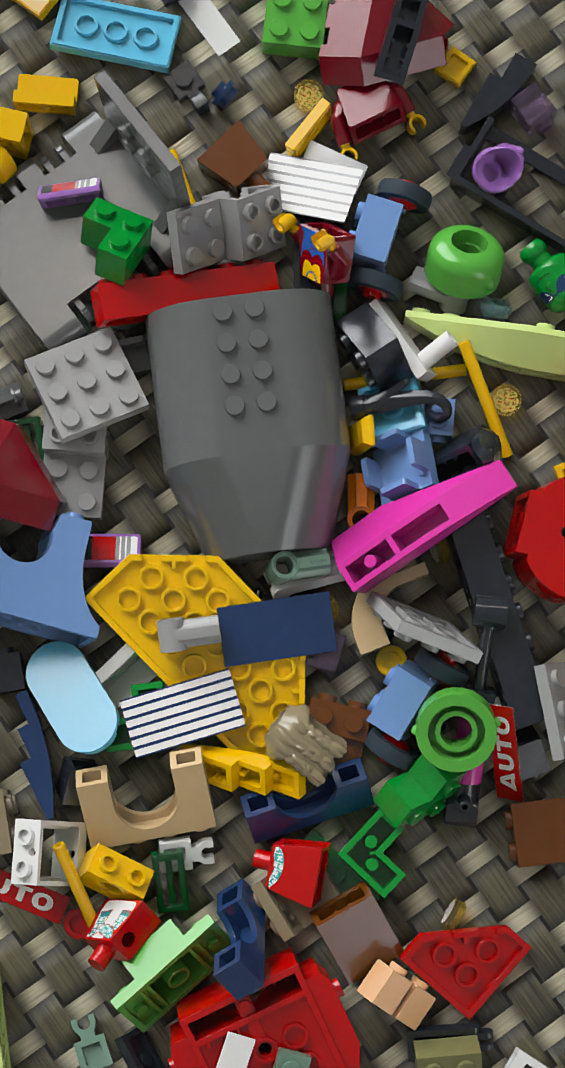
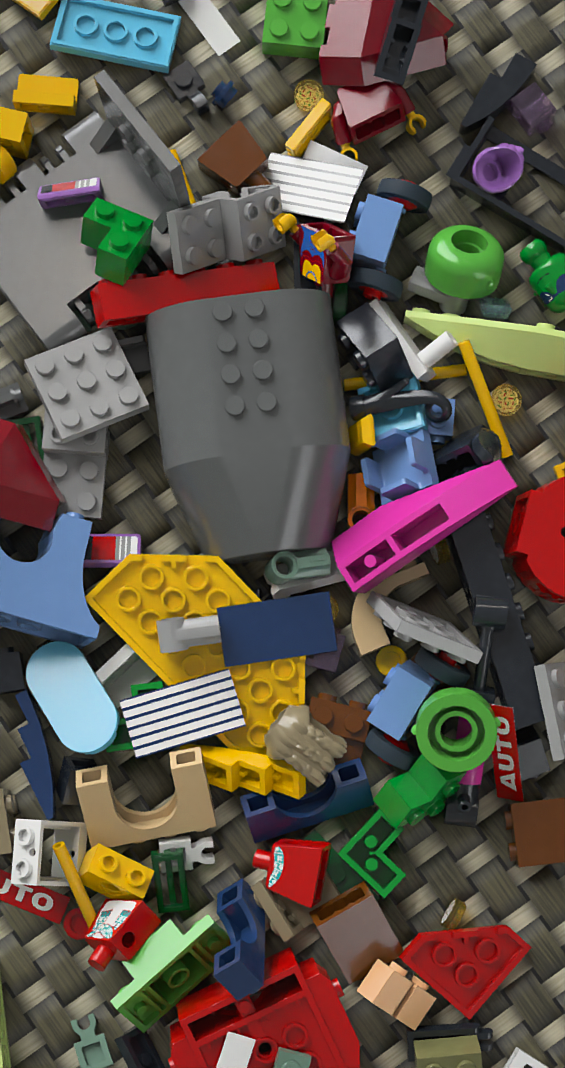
(457, 68): yellow tile -> none

